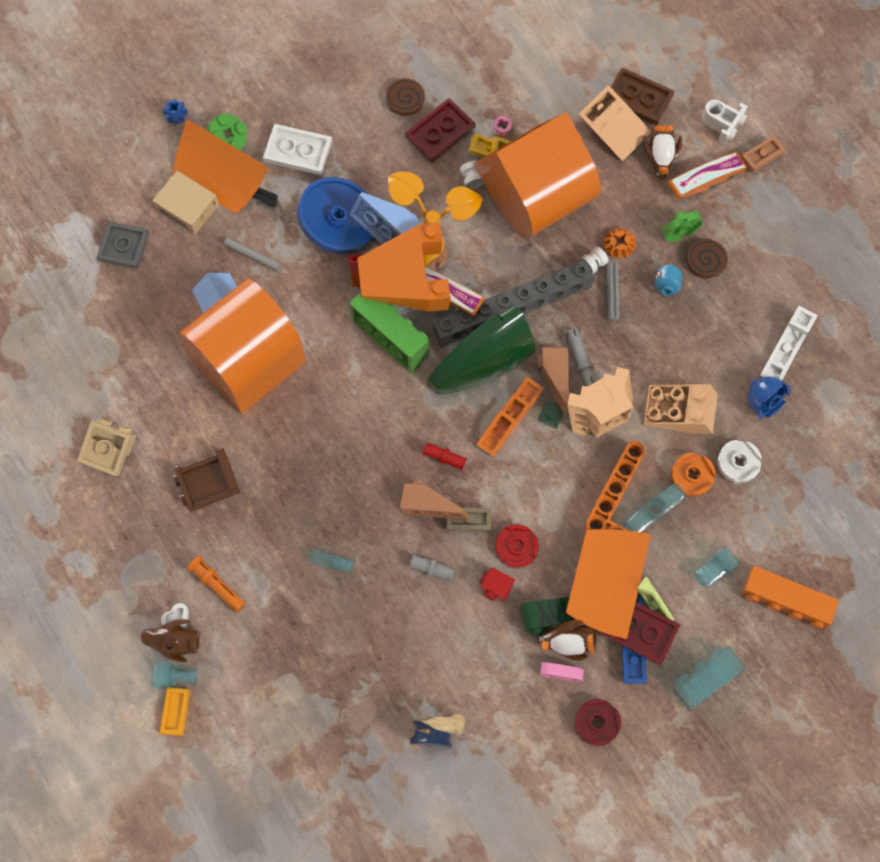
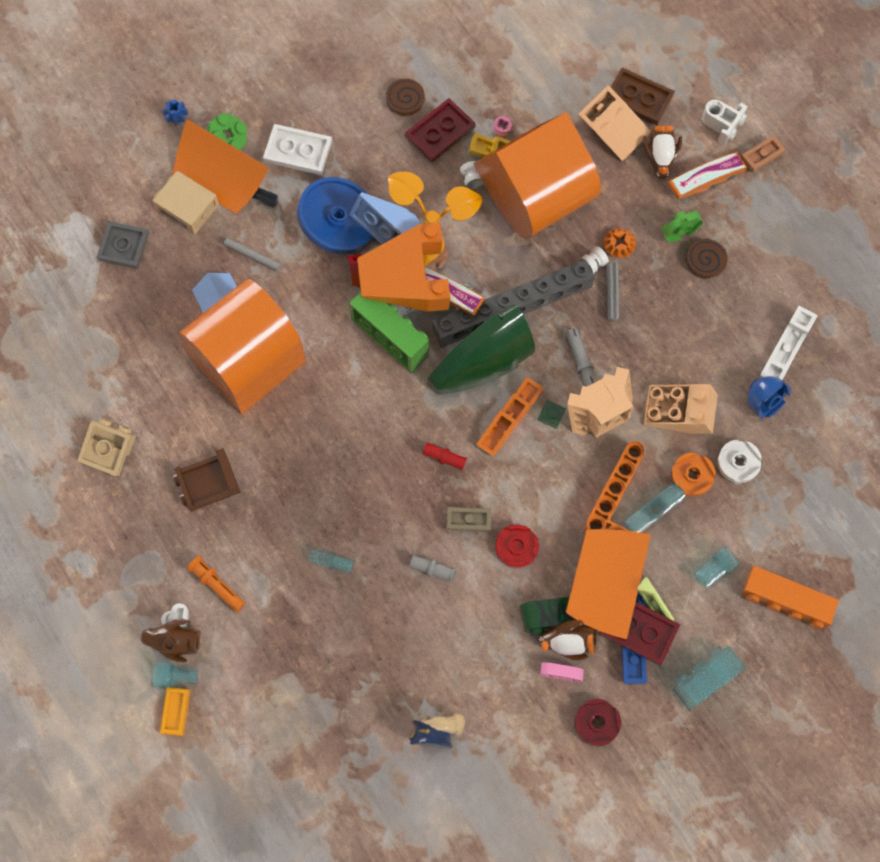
(423, 501): nougat slope -> none
(496, 585): red brick -> none
(556, 374): nougat slope -> none
(668, 279): dark azure head -> none

